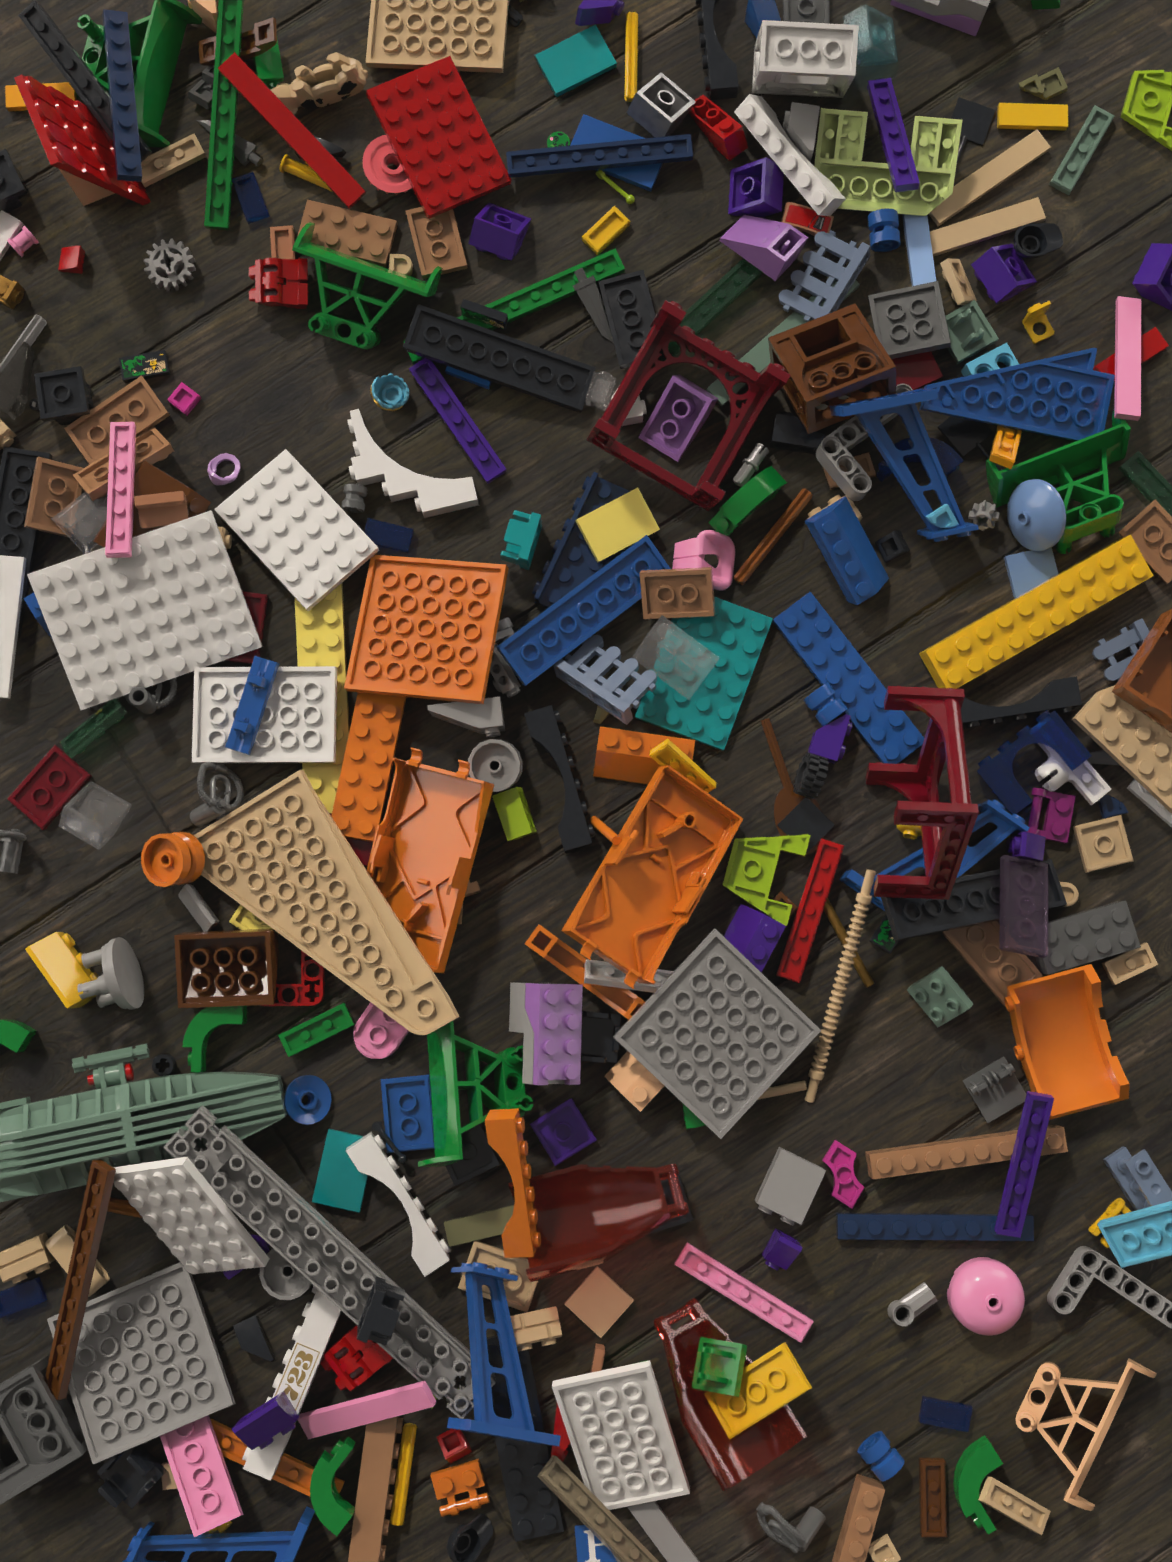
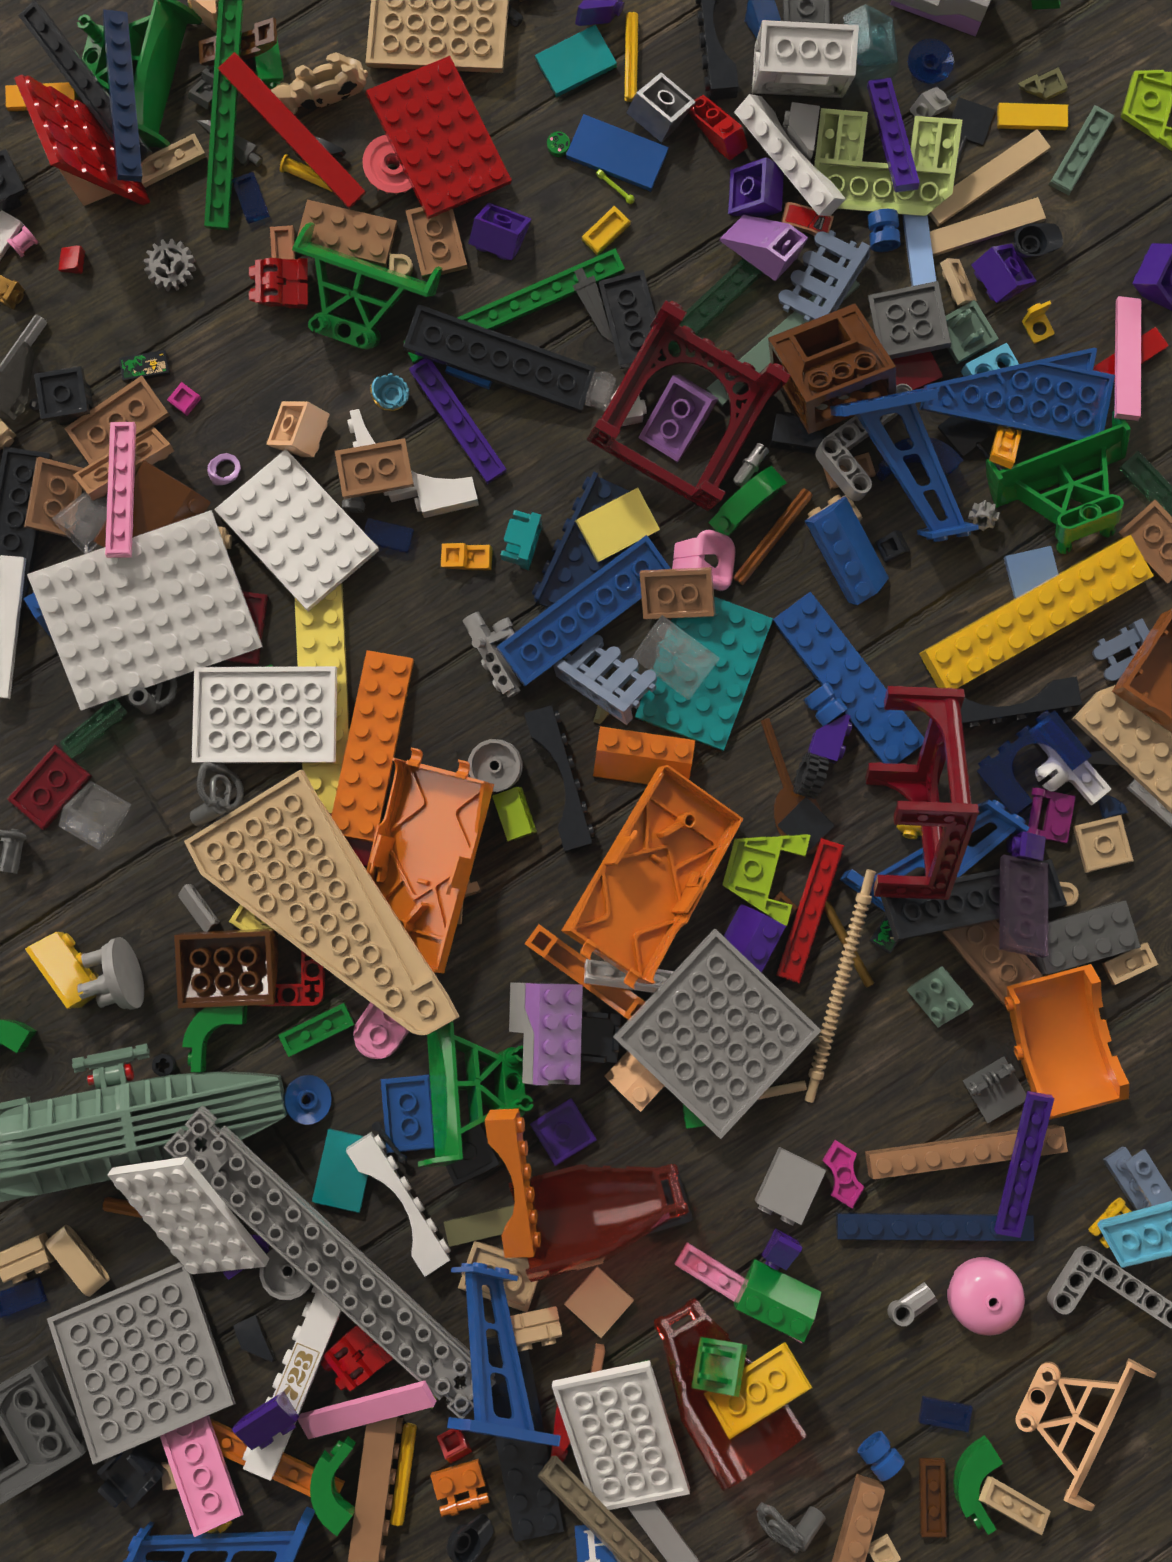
(79, 1277): reddish brown plate -> none
(161, 509): nougat panel -> none
(172, 859): orange wheel -> none
(252, 705): blue hinge -> none
(298, 428): none -> light nougat slope
(374, 468): none -> medium nougat plate
(380, 1312): black panel -> none
(427, 628): orange plate -> none
(466, 556): none -> light orange slope
(480, 718): light grey slope -> none
(484, 314): black tile -> none
(599, 156): dark blue plate -> none
(605, 830): orange bar -> none
(669, 754): yellow tile -> none
(778, 1300): none -> green slope
(930, 103): none -> light grey bracket
(932, 52): none -> clear blue dish
(942, 517): medium azure tile -> none
(1036, 515): medium blue dish -> none

